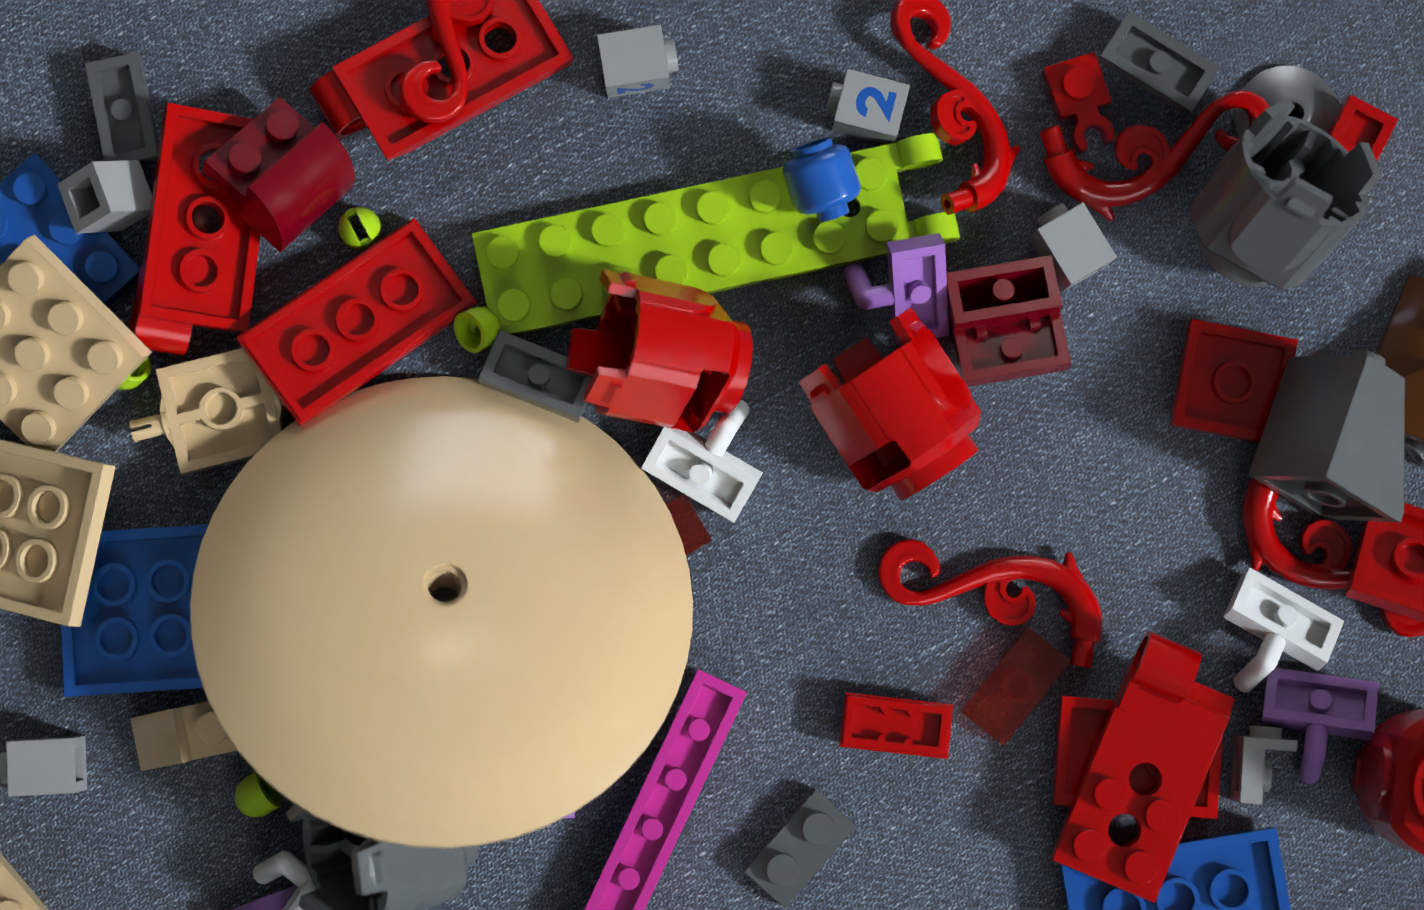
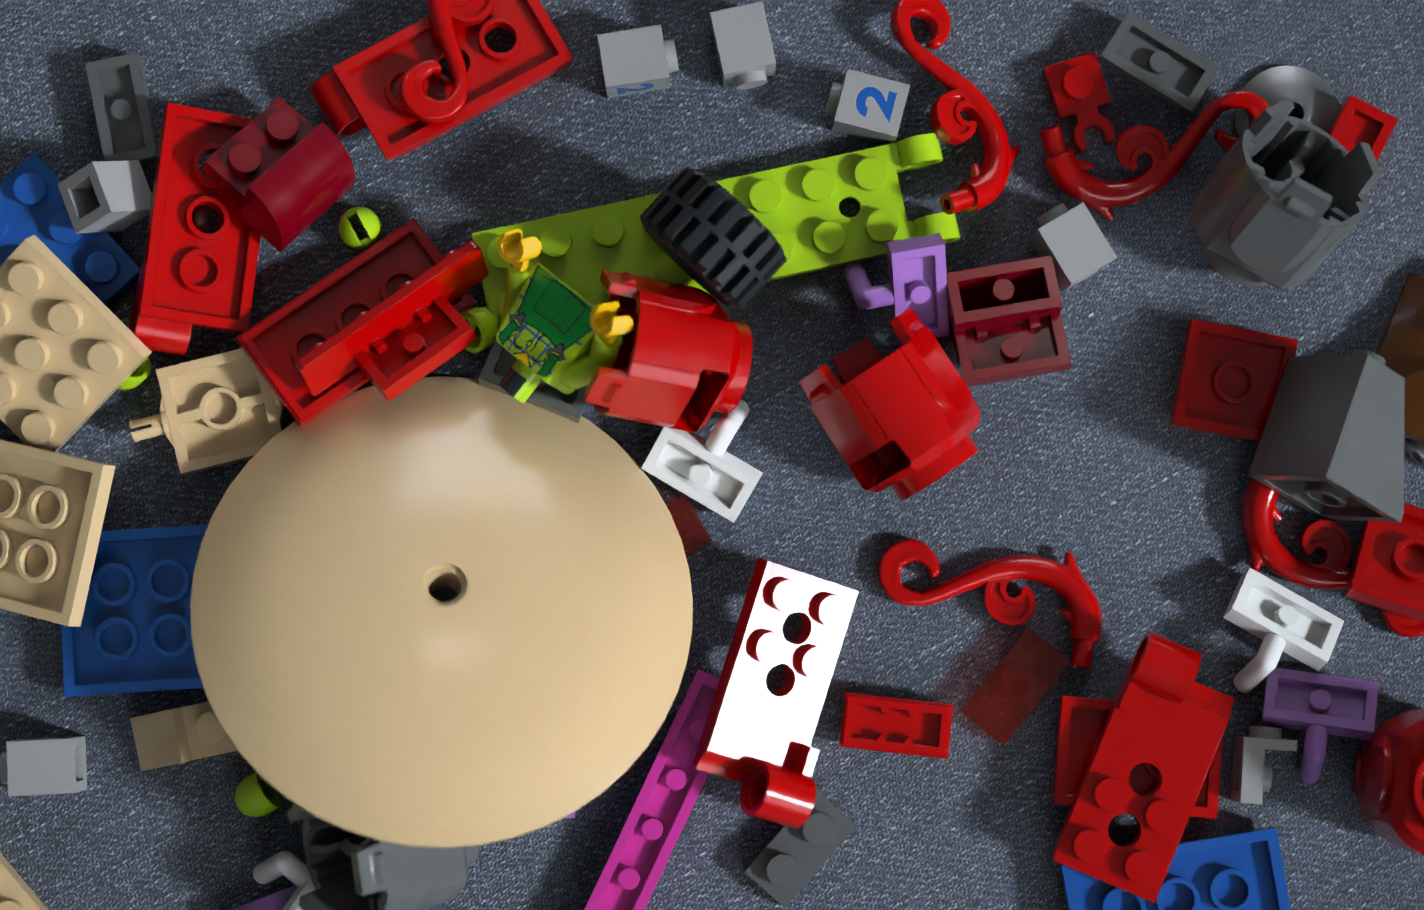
(404, 333): none -> red bracket
(552, 325): none -> torso
(713, 238): none -> black tyre
(743, 45): none -> light grey brick
(764, 734): none -> hinge
(821, 179): blue head -> none

